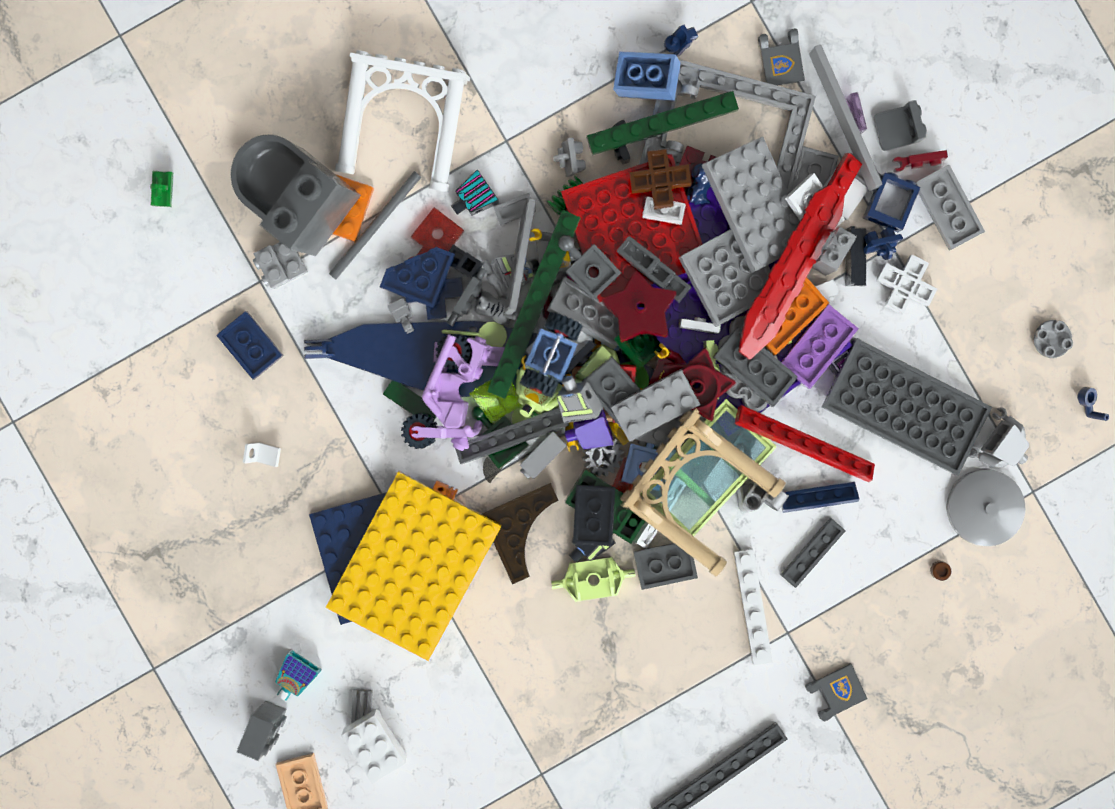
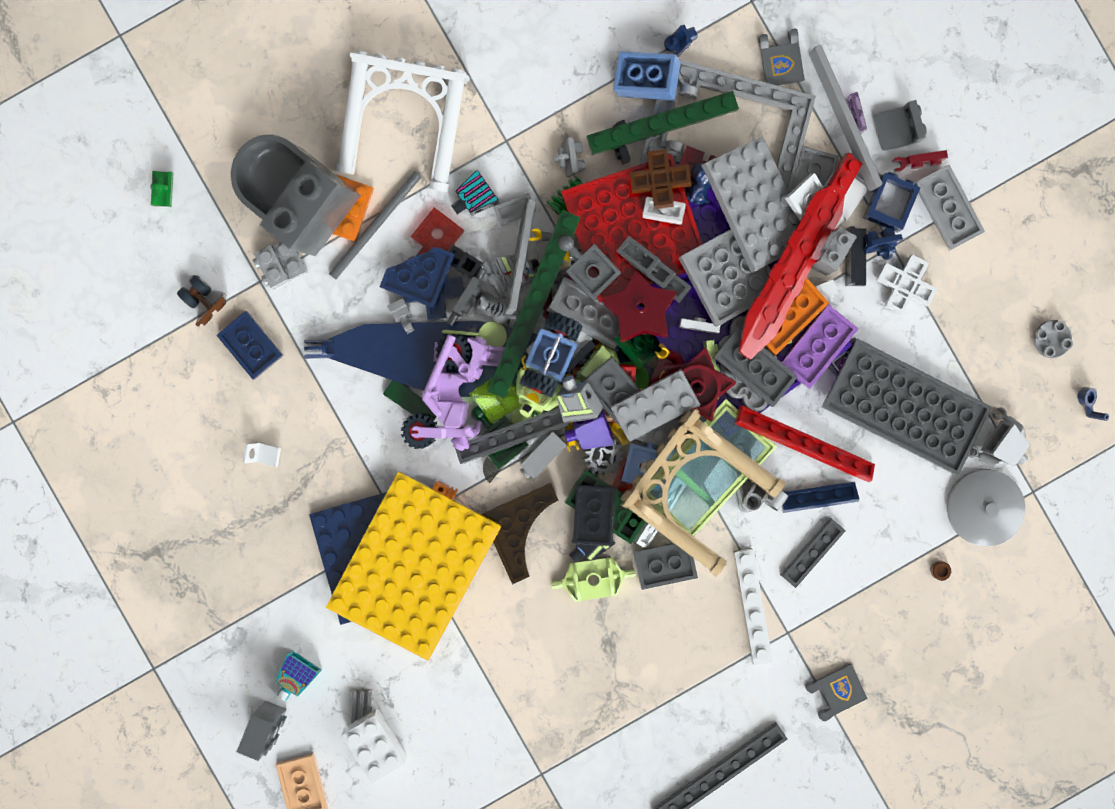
(193, 297): none -> plate

